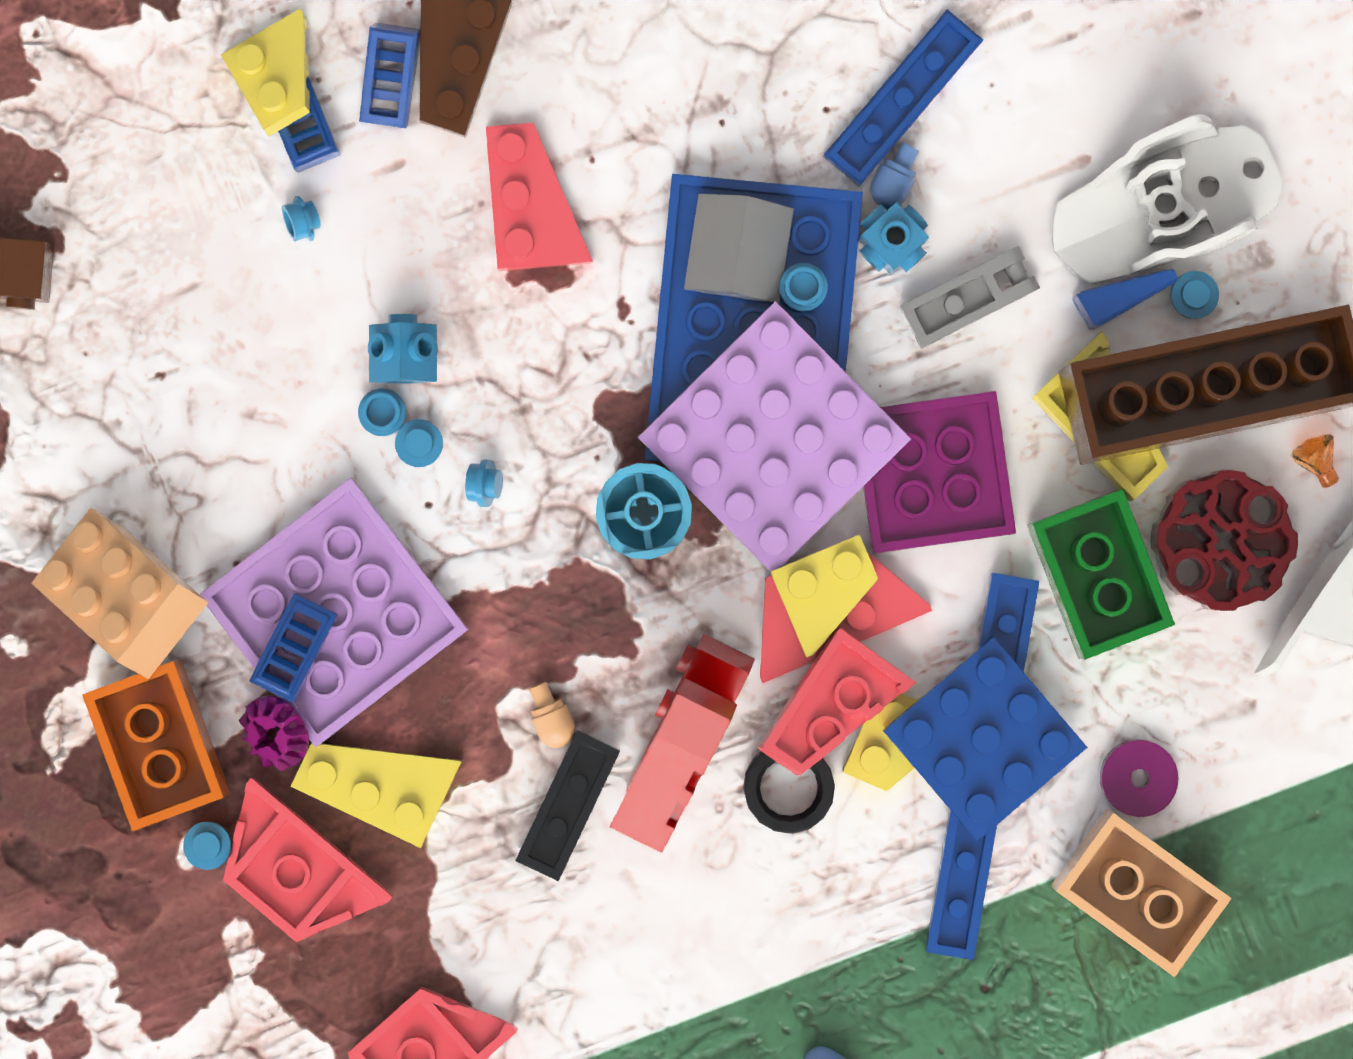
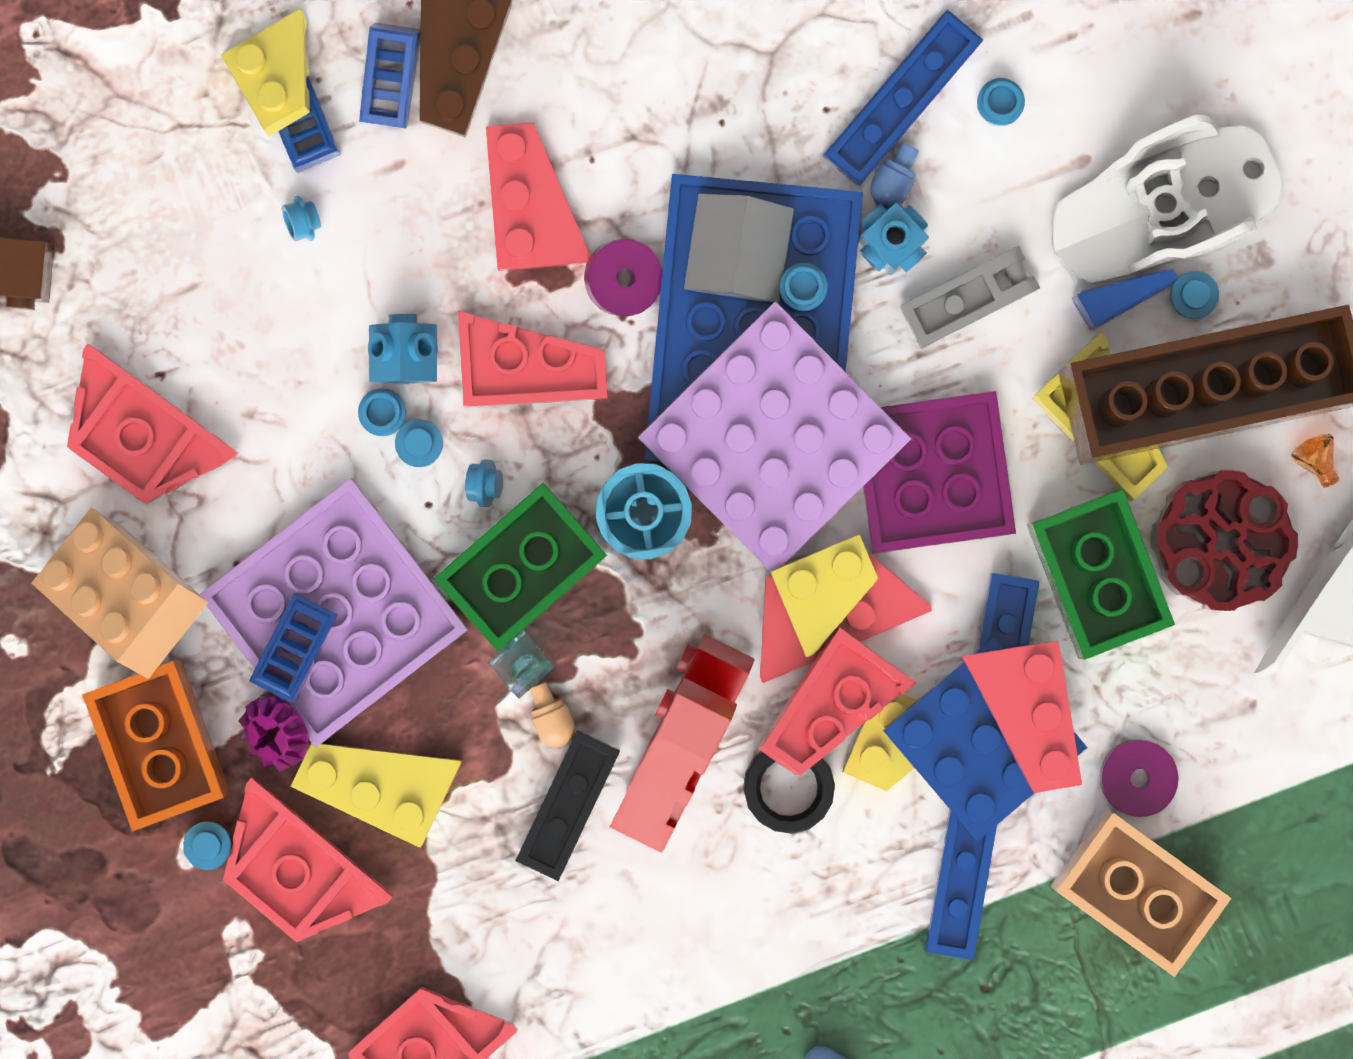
(138, 433): none -> coral wing
(520, 567): none -> green brick
(521, 664): none -> clear light blue plate
(525, 367): none -> coral wing
(602, 272): none -> magenta piece
(1000, 102): none -> dark azure plate
(1032, 708): none -> coral wing

